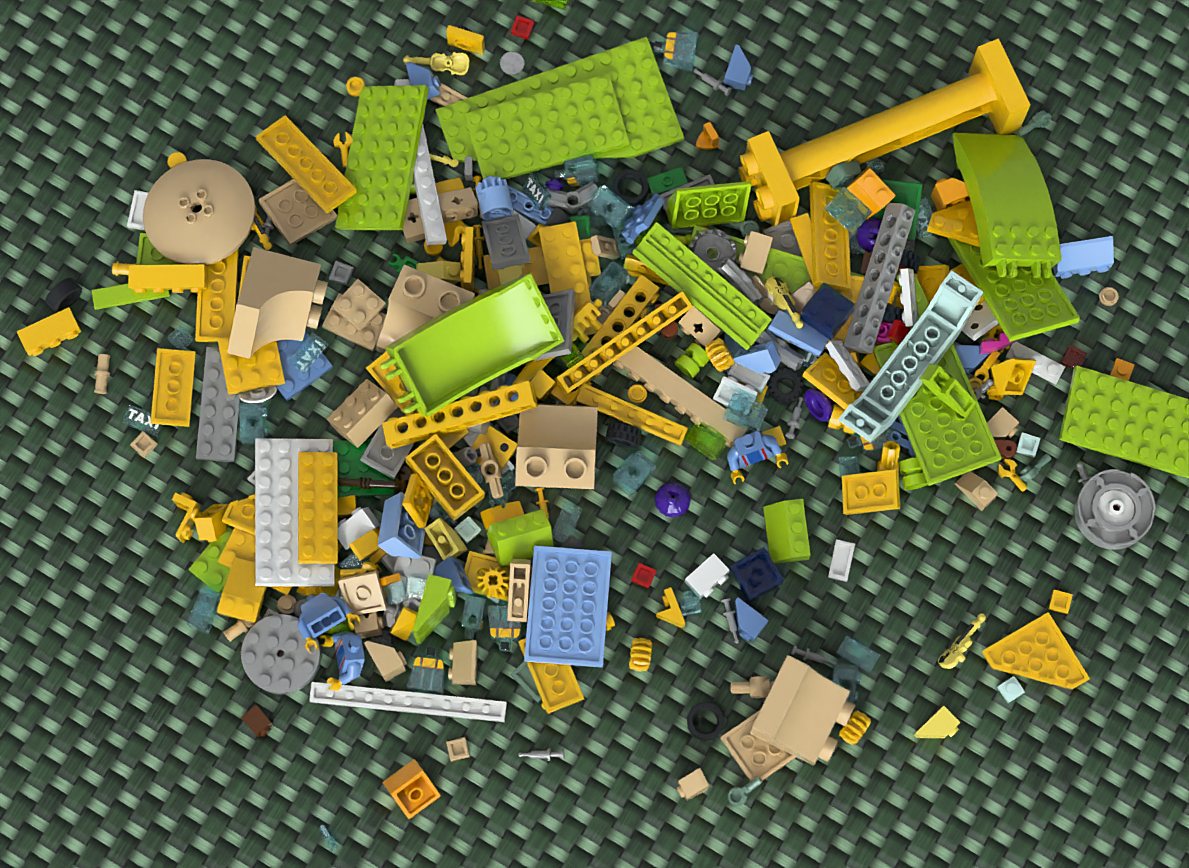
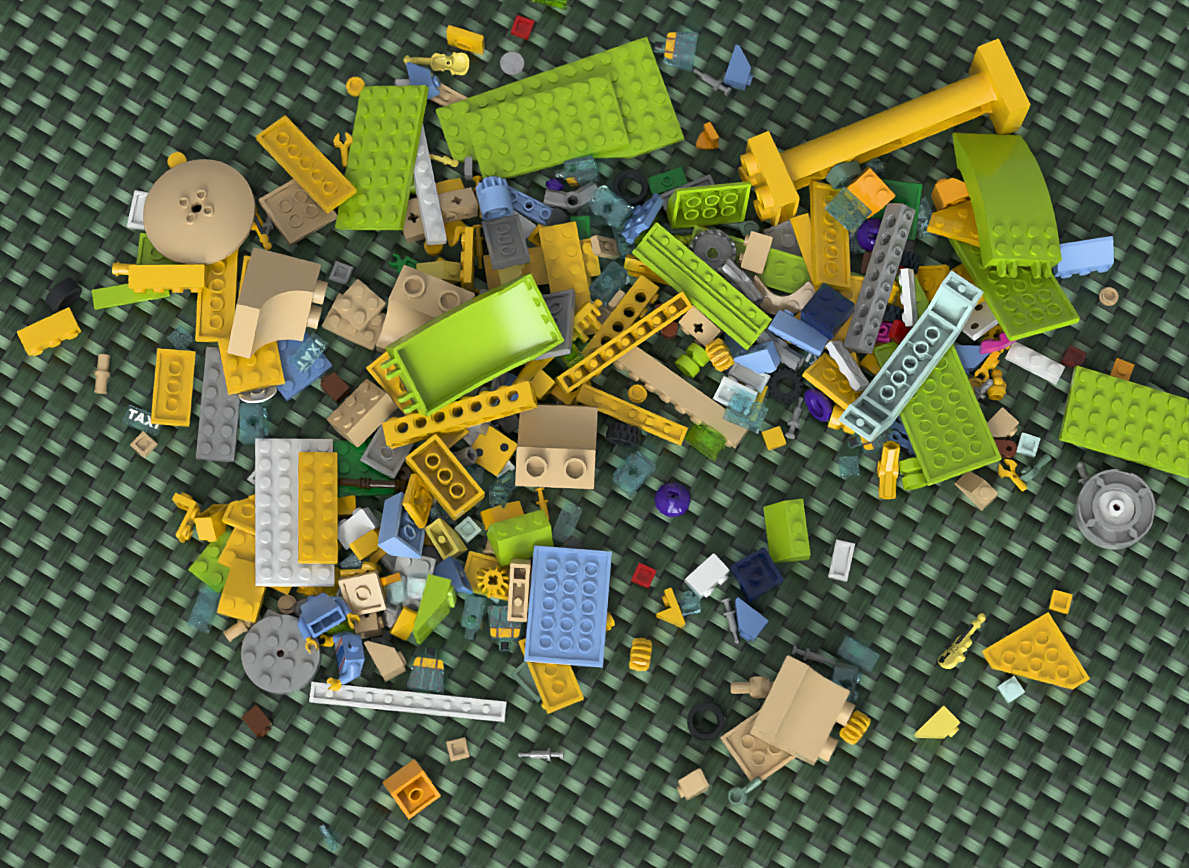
(334, 387): none -> reddish brown brick
(464, 663): tan slope -> none
(493, 479): tan axle -> none
(536, 192): clear light blue tile -> none
(752, 449): medium blue torso -> none
(783, 299): light yellow piece -> none
(870, 492): yellow plate -> none
(947, 389): lime slope -> none
(1012, 375): yellow slope -> none
(1041, 119): sand green plate -> none

